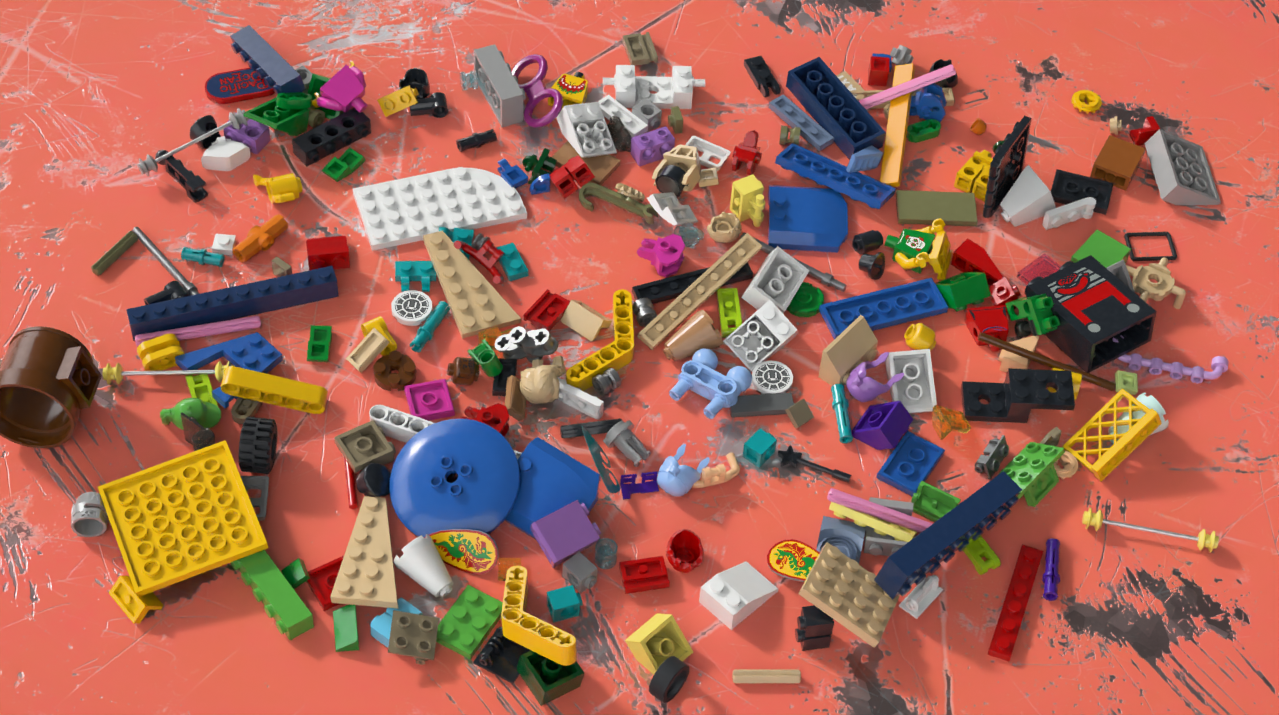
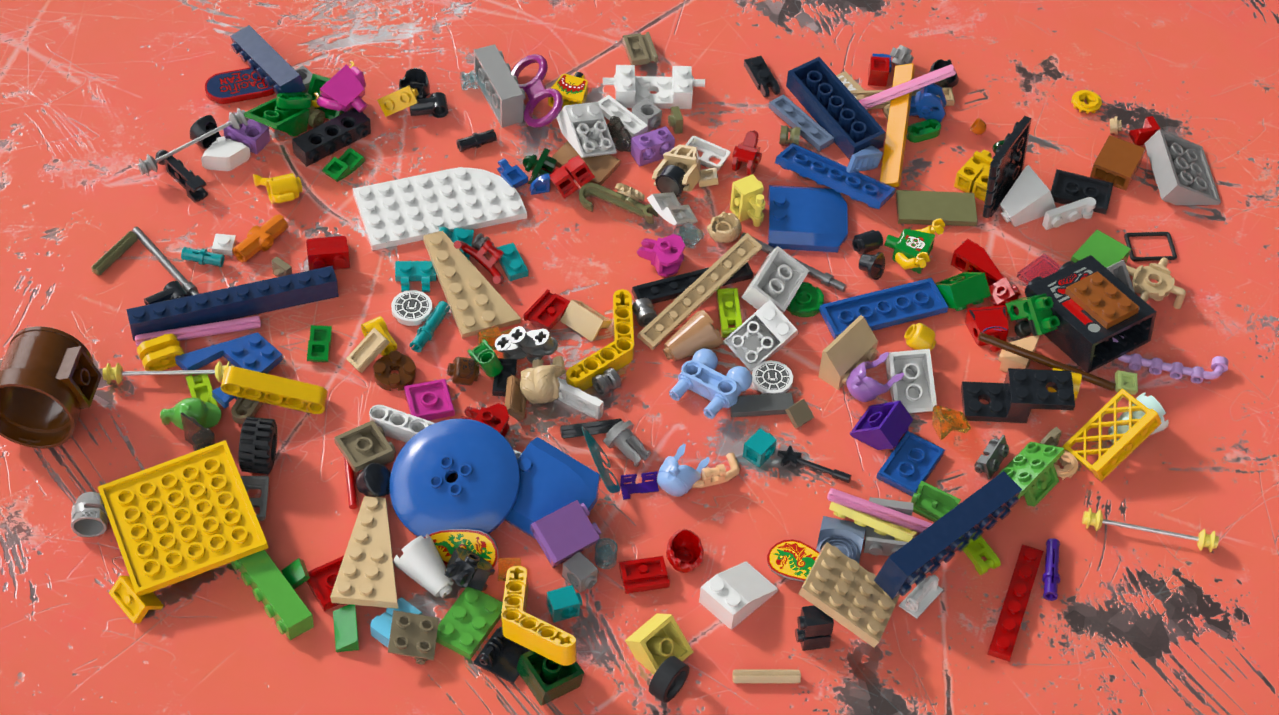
(469, 569): none -> black hinge
(840, 405): teal pin -> none
(941, 255): yellow plate -> none
(1102, 300): none -> dark orange plate

